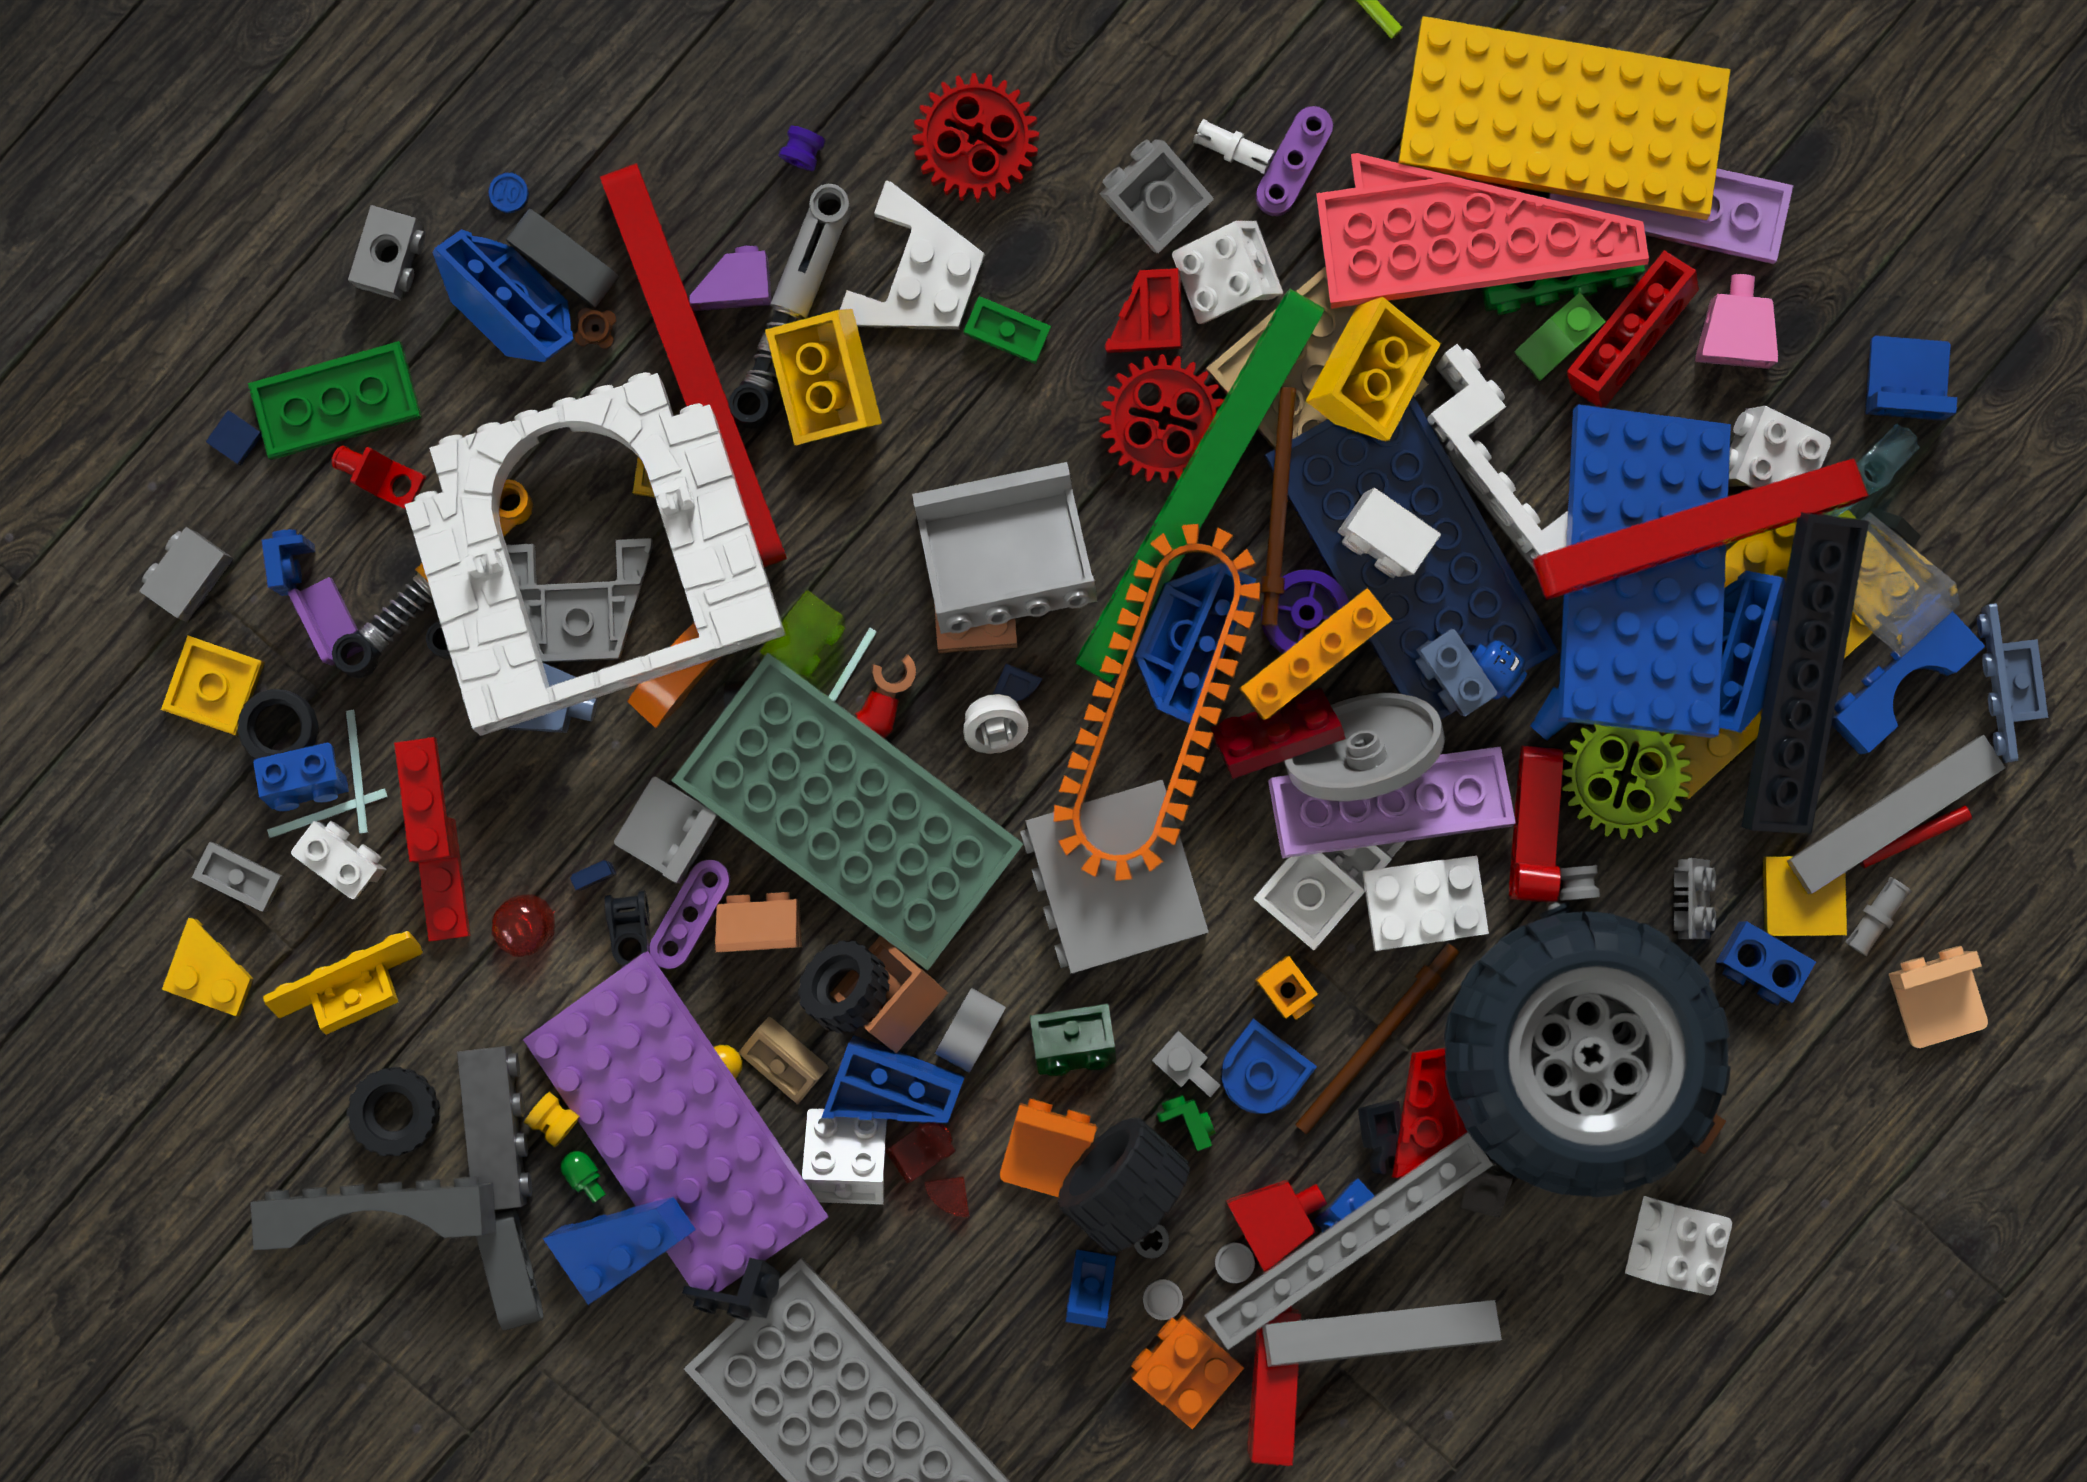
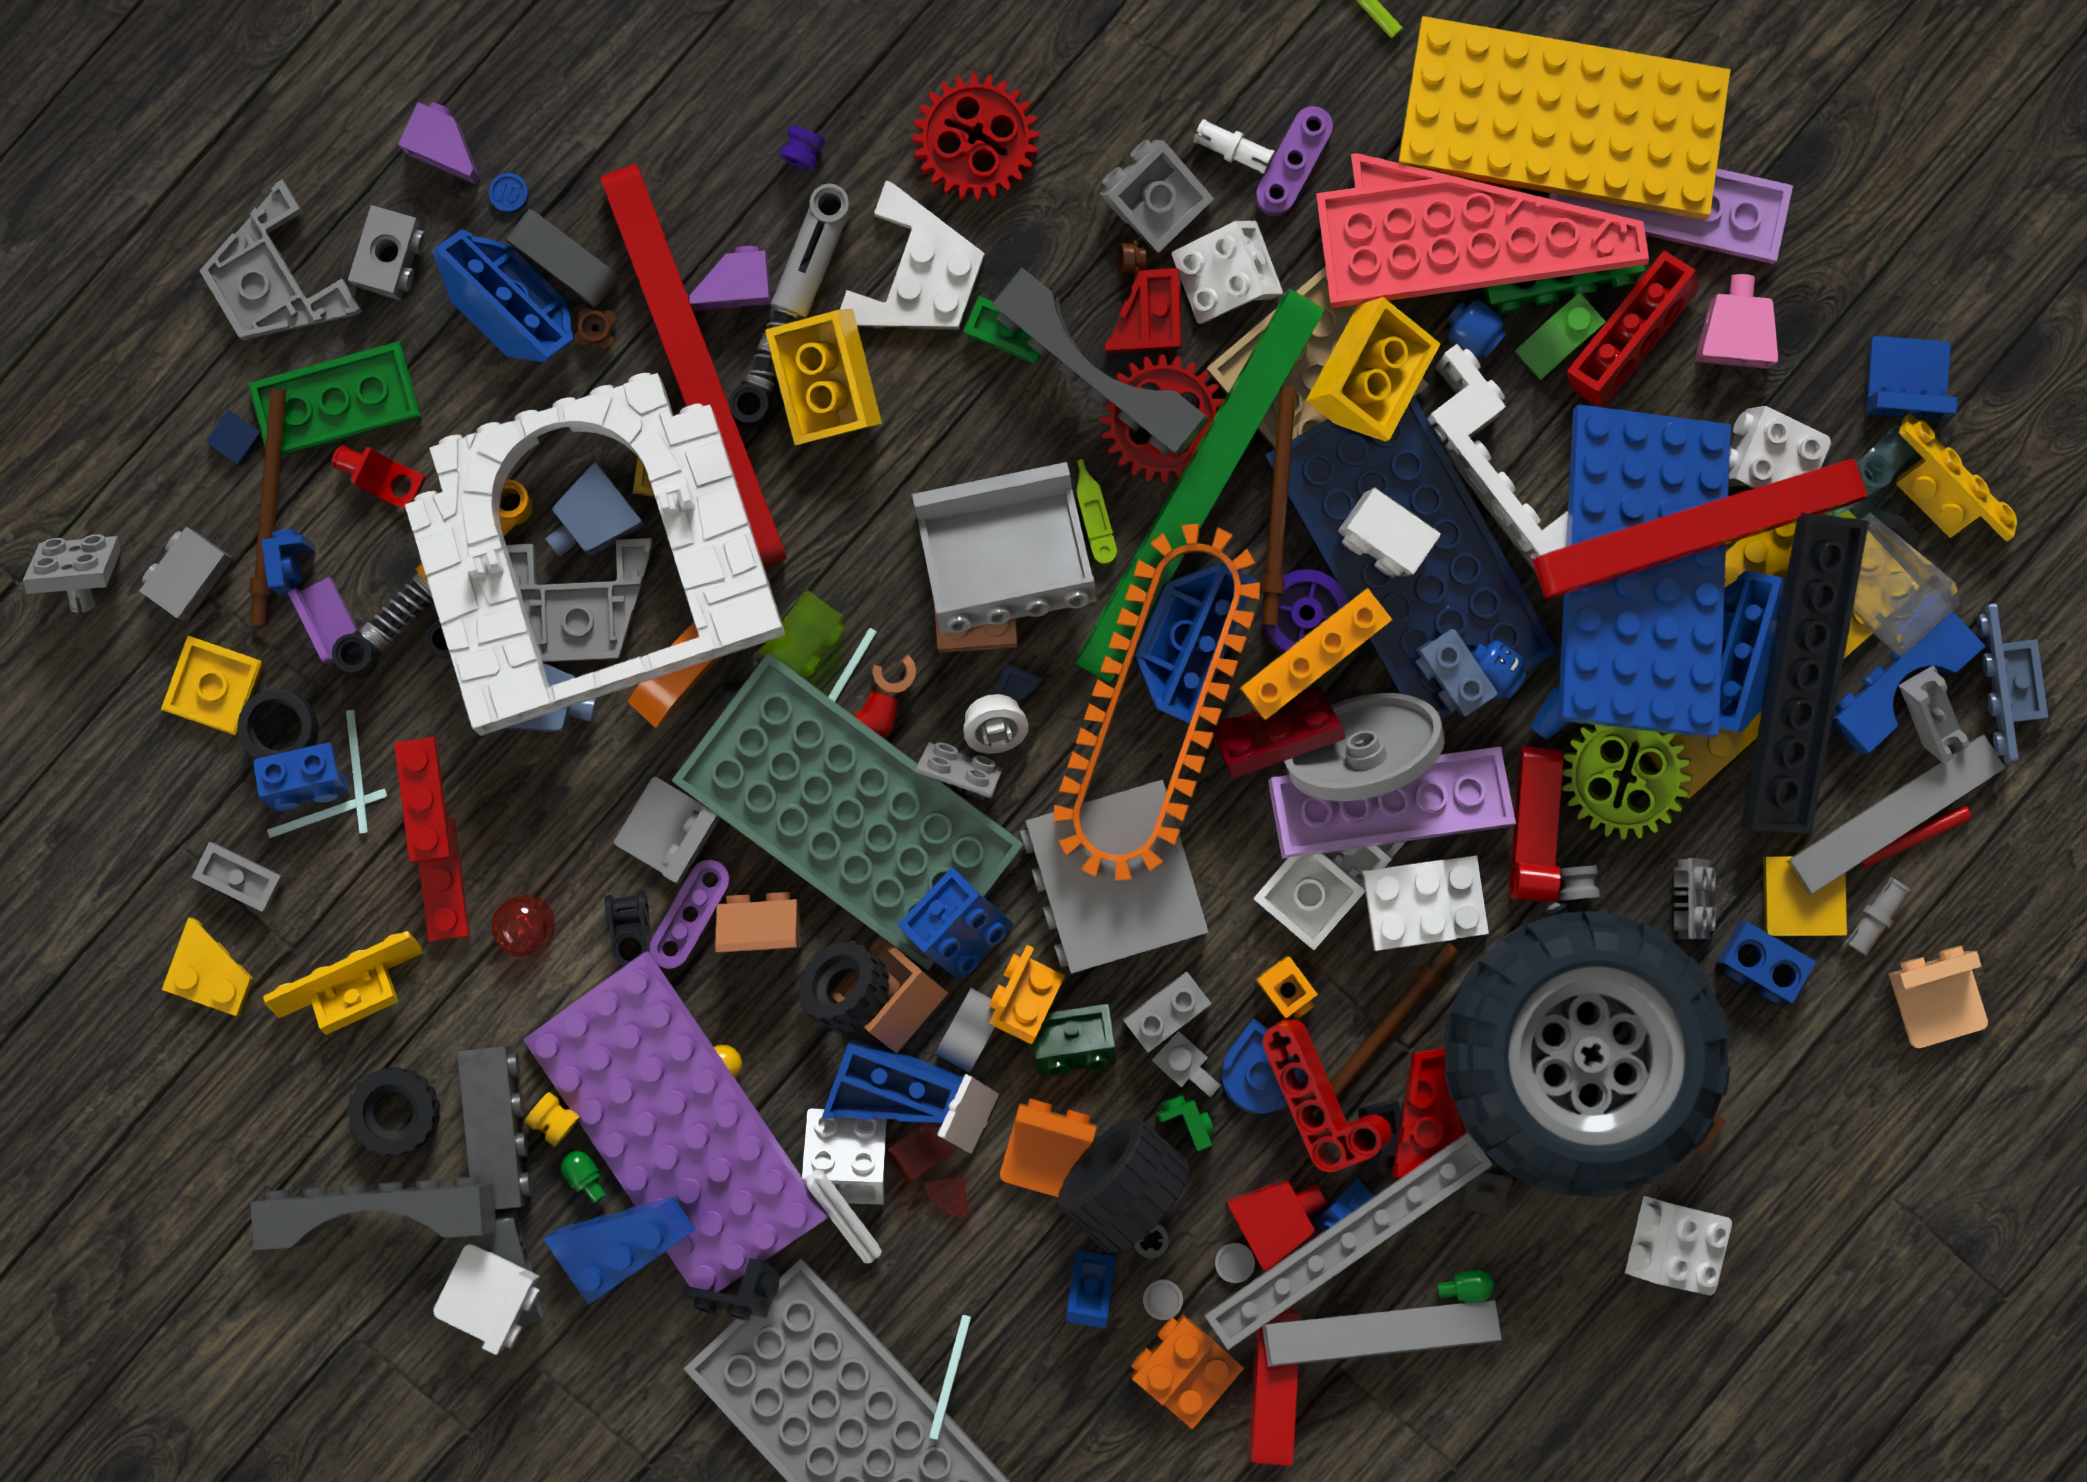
(73, 568): none -> light grey plate
(256, 282): none -> light grey wing
(268, 506): none -> reddish brown bar
(336, 859): white bracket -> none
(438, 141): none -> medium lavender slope
(487, 1297): none -> white bracket
(592, 875): dark blue tile -> none
(593, 515): none -> sand blue torso
(783, 1060): tan slope -> none
(843, 1216): none -> white axle
(949, 1379): none -> light aqua piece
(955, 925): none -> blue bracket
(968, 1114): none -> white piece
(975, 773): none -> light grey hinge
(1026, 998): none -> light orange bracket
(1038, 312): none -> dark grey arch
(1095, 517): none -> lime piece
(1131, 258): none -> reddish brown plate
(1167, 1011): none -> light grey brick
(1319, 1093): none -> red beam
(1468, 1287): none -> green cylinder
(1475, 328): none -> blue head
(1933, 713): none -> light grey hinge
(1947, 488): none -> yellow bracket

